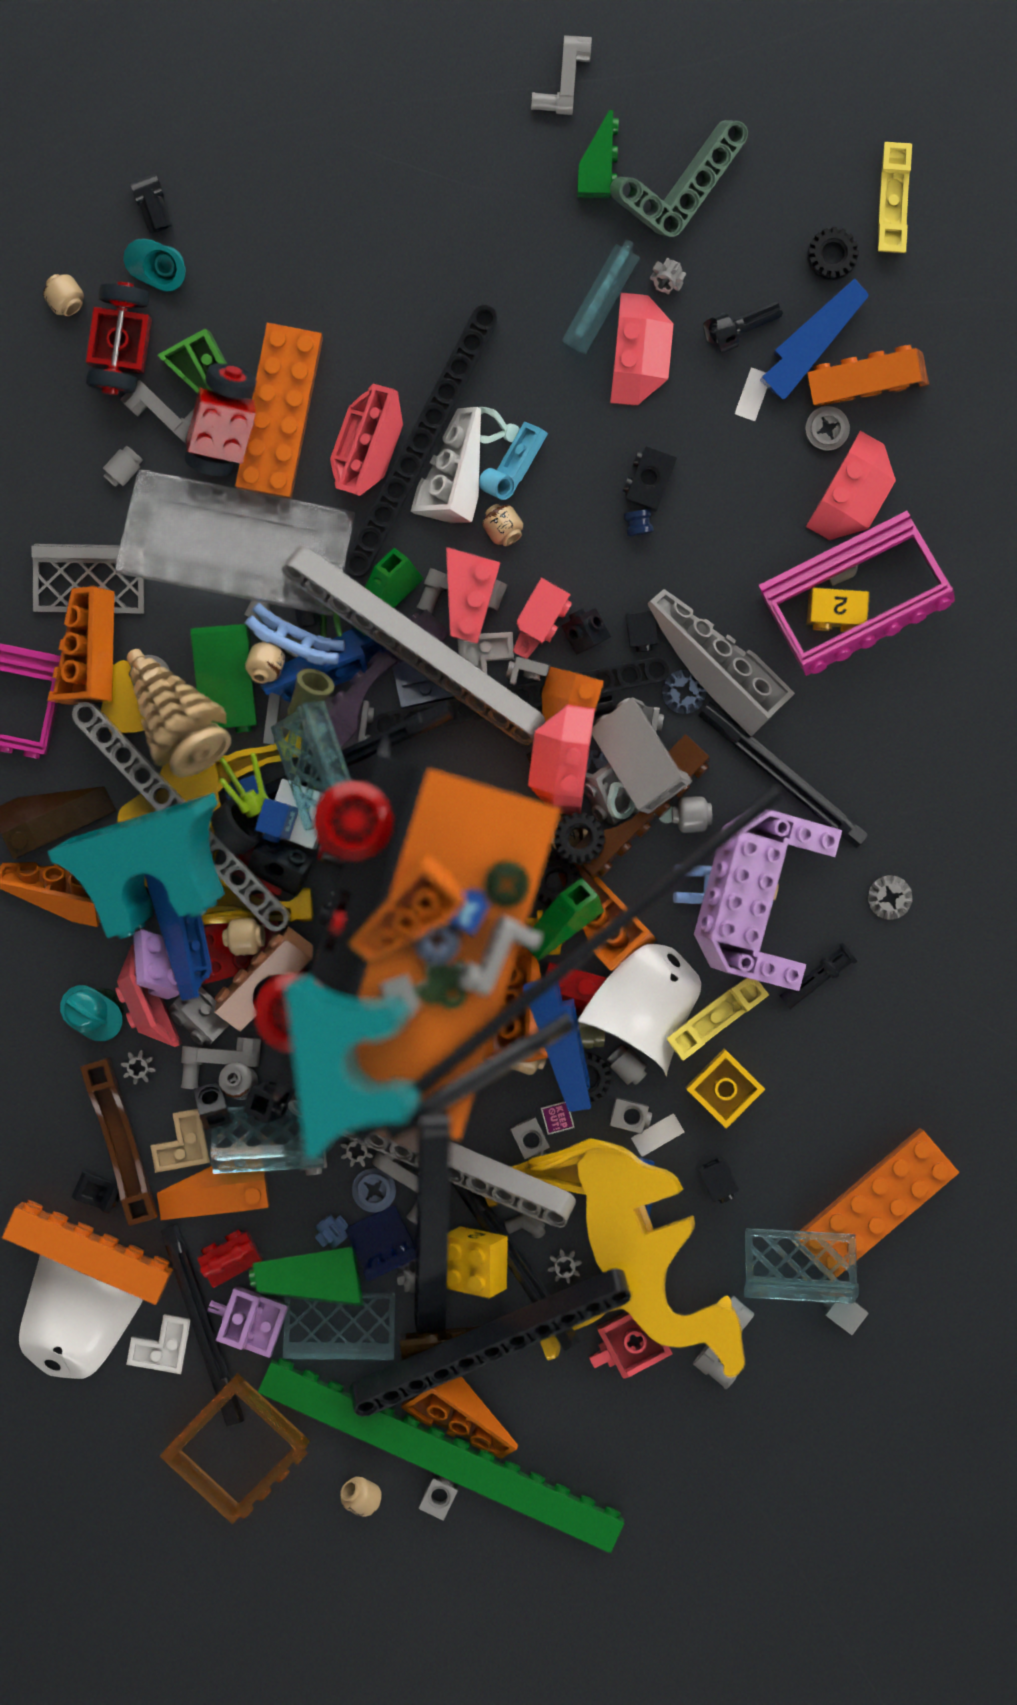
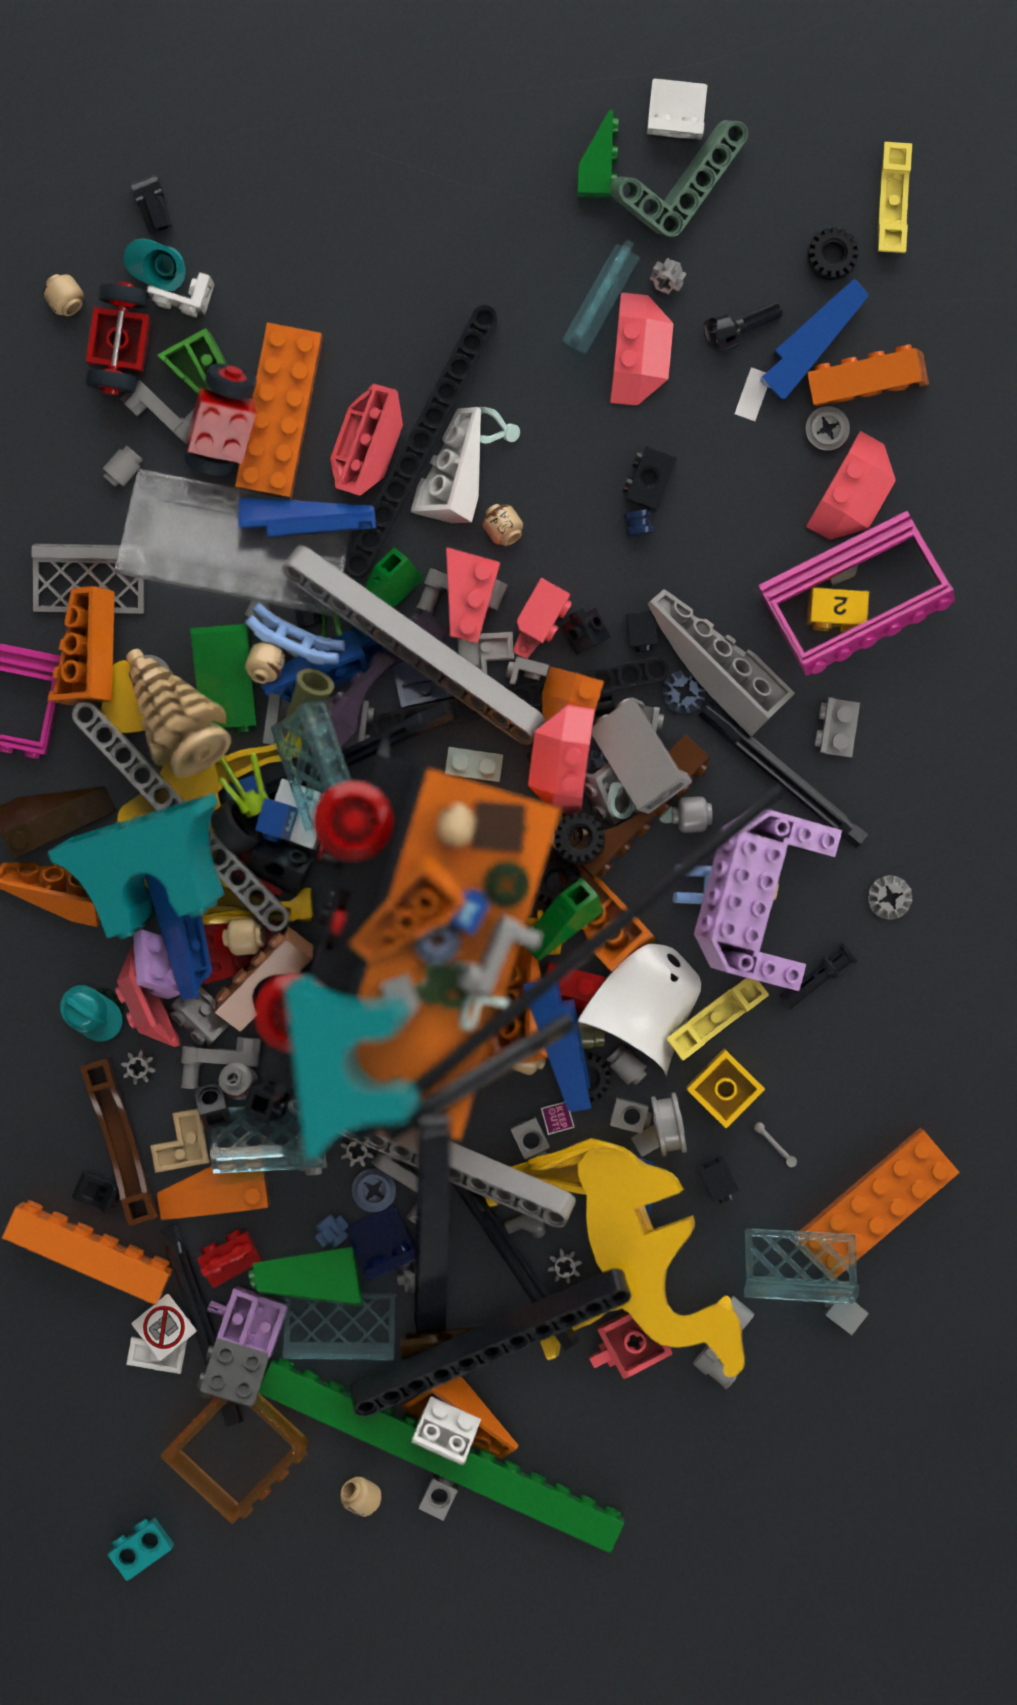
(72, 1314): white piece -> none
(144, 1553): none -> teal brick
(164, 1327): none -> sticker
(200, 293): none -> white bracket
(233, 1373): none -> dark grey bracket
(303, 517): none -> blue wedge
(446, 1430): none -> white slope
(455, 825): none -> tan head
(474, 764): none -> light aqua plate
(477, 1262): yellow brick -> none
(480, 999): none -> light aqua piece
(499, 826): none -> clear smoke piece
(515, 464): medium azure plate -> none
(574, 49): light grey beam -> none
(668, 1124): none -> light grey wheel
(677, 109): none -> white bracket
(790, 1160): none -> light grey hinge
(838, 727): none -> light grey bracket

